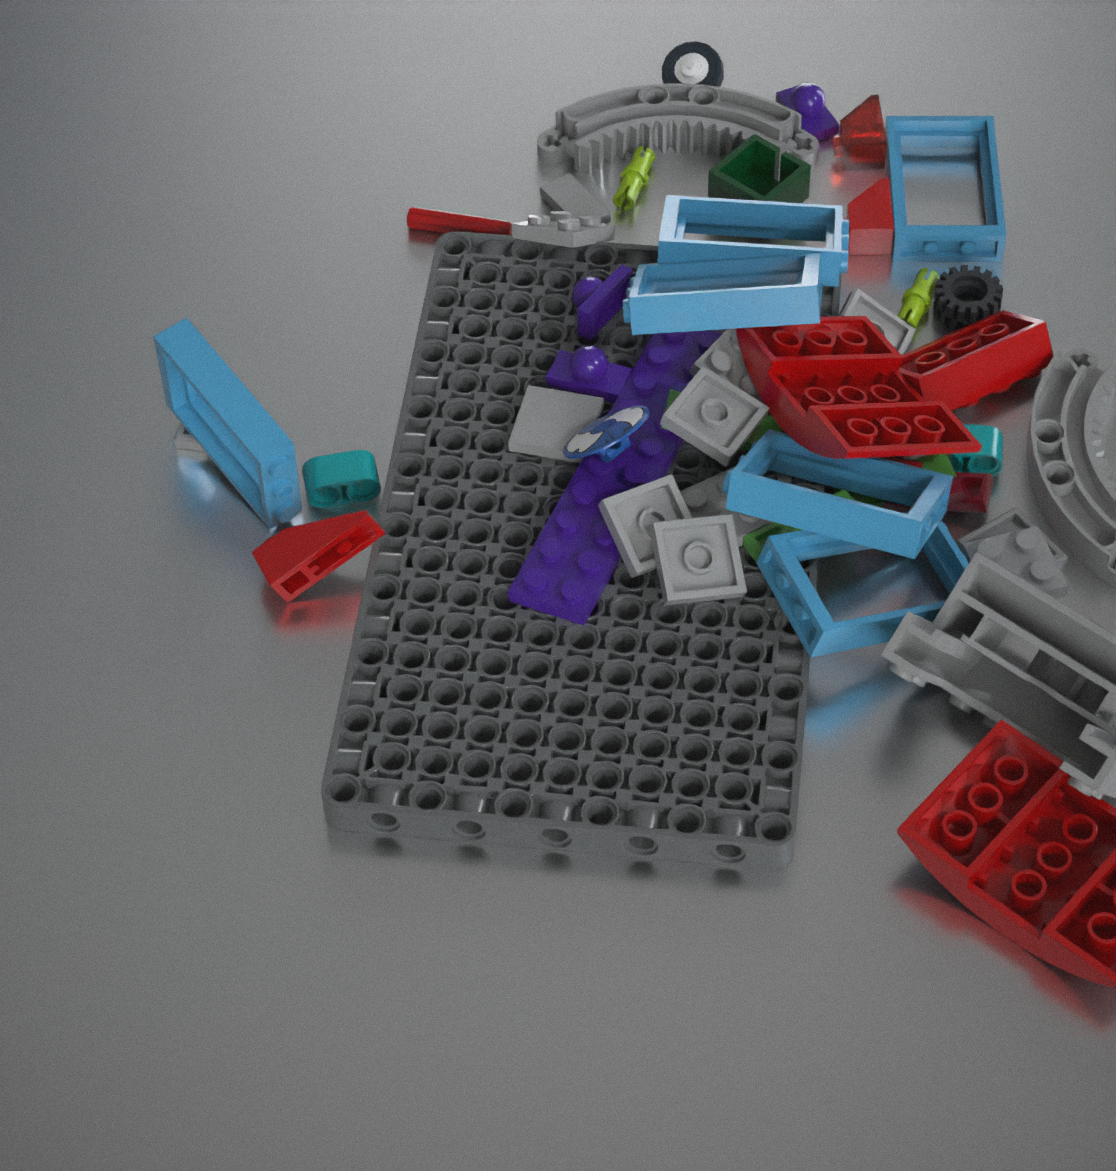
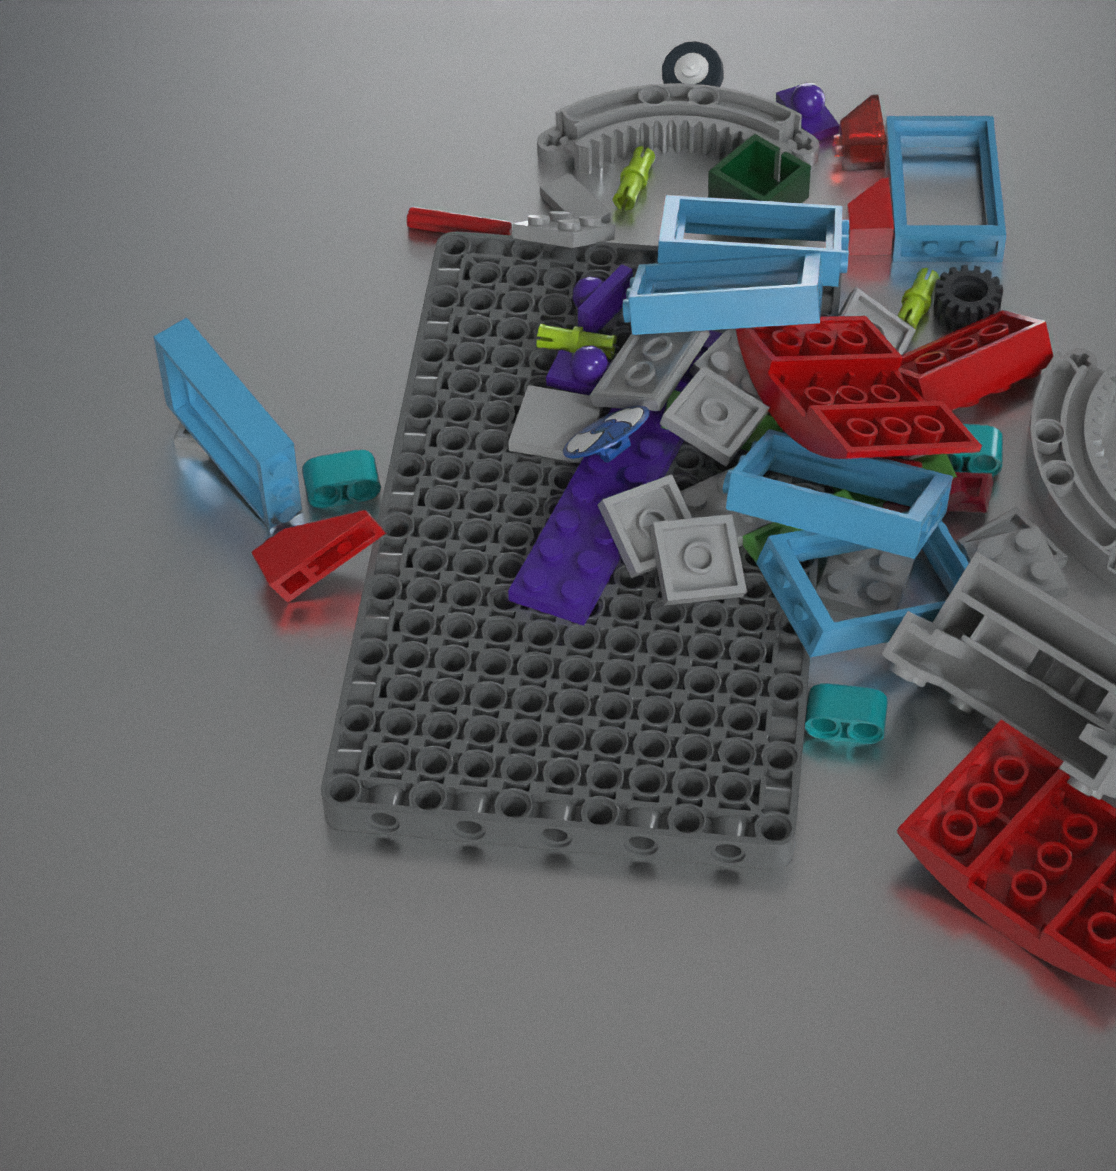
(573, 339): none -> lime pin
(647, 369): none -> light grey tile
(846, 713): none -> teal beam
(864, 582): none -> light grey plate

